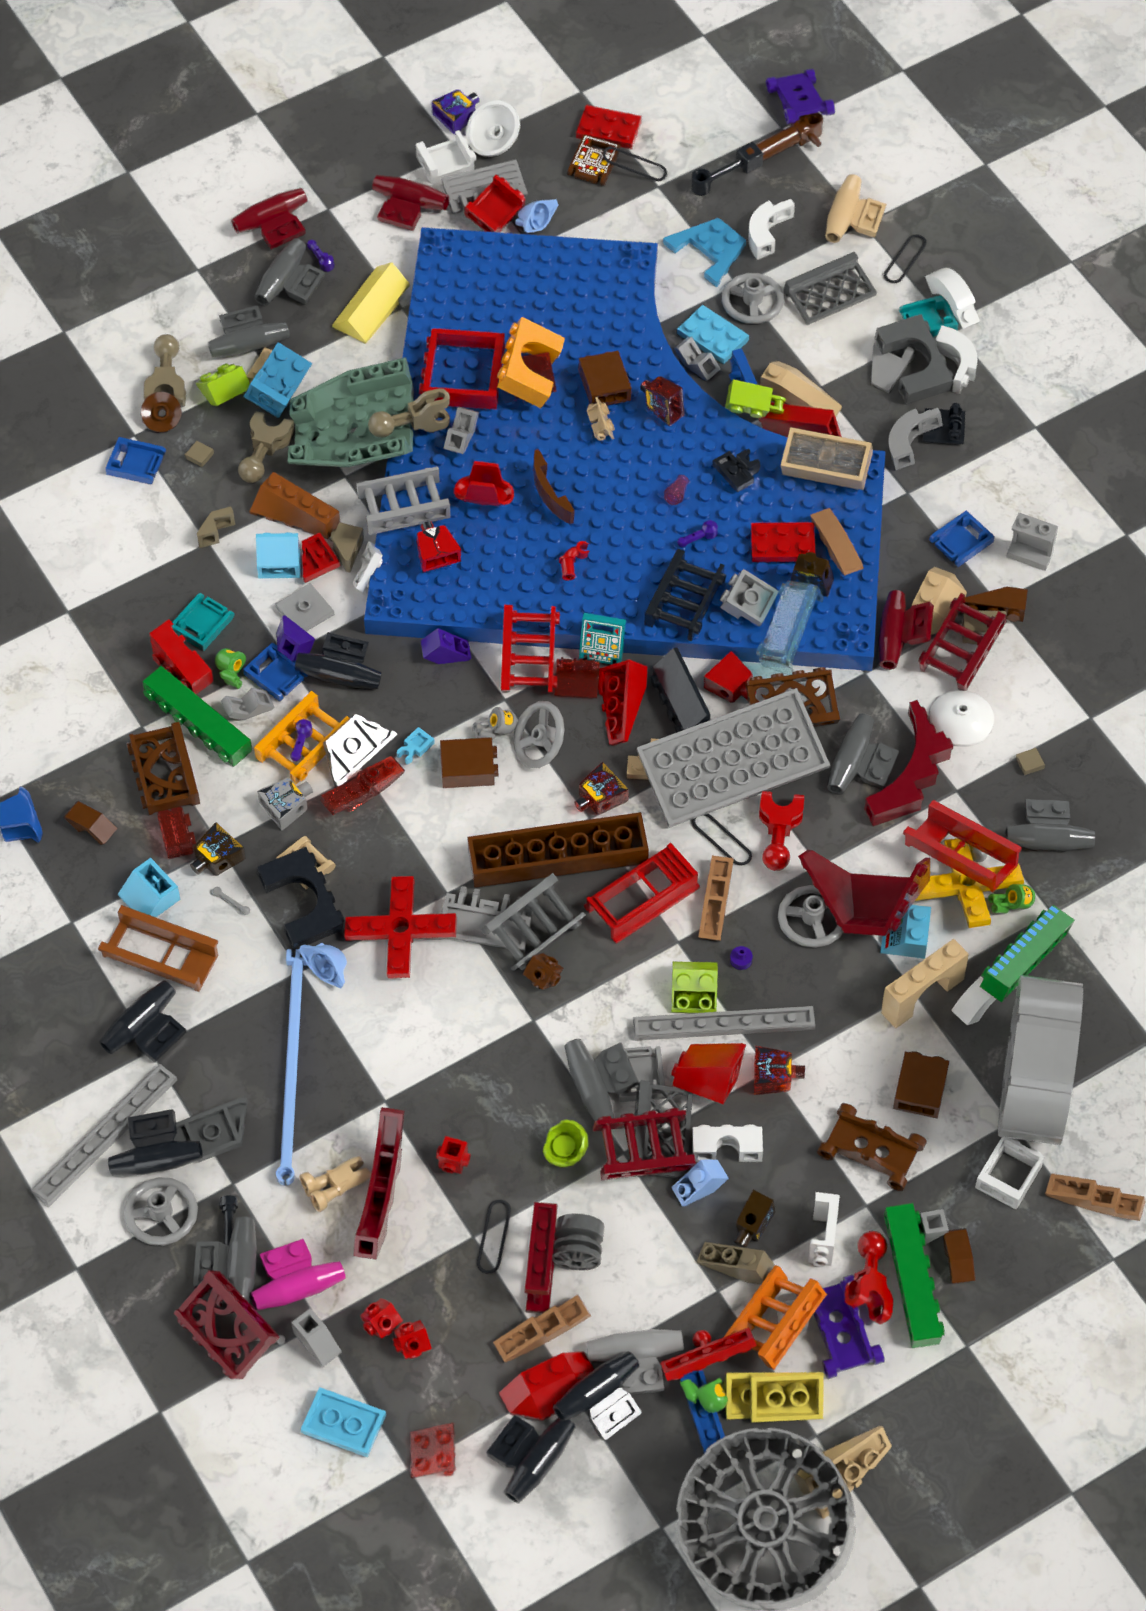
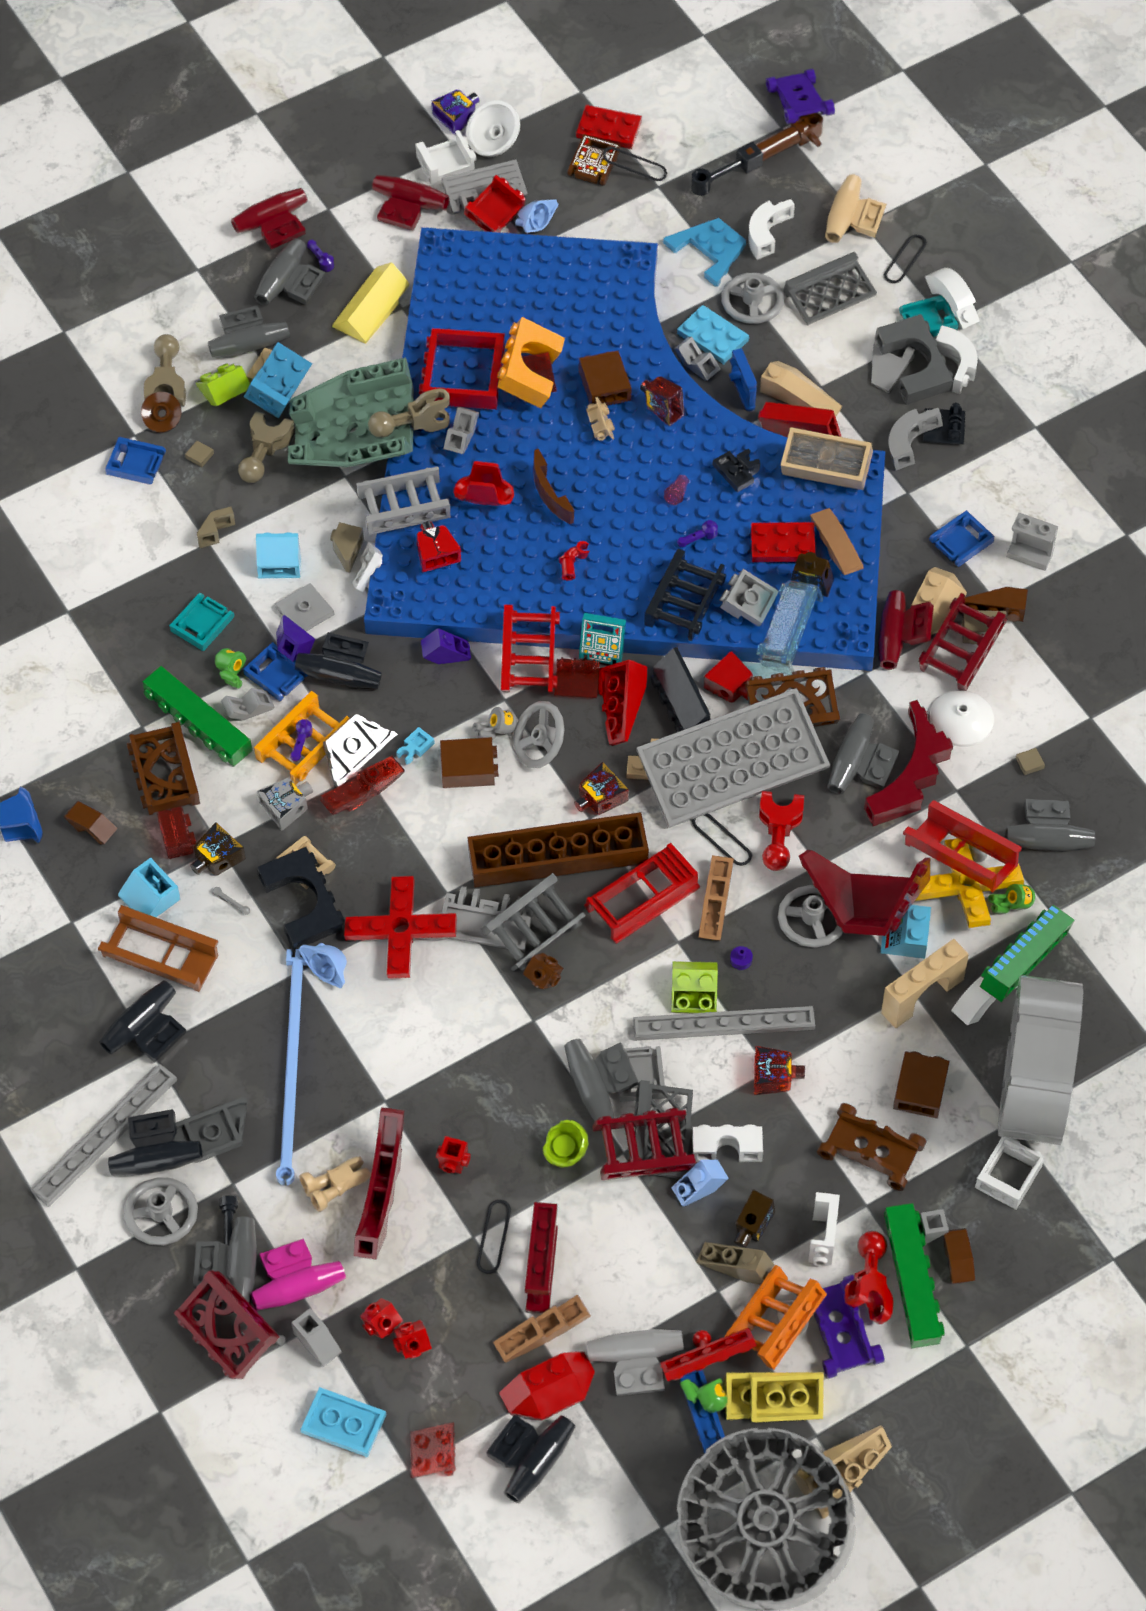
(179, 659): red wedge -> none
(290, 504): dark orange wedge -> none
(317, 557): red wing -> none
(578, 1242): dark grey wheel -> none
(601, 1395): black plate -> none
(709, 1069): red slope -> none
(752, 399): lime brick -> none
(1094, 1197): medium nougat slope -> none

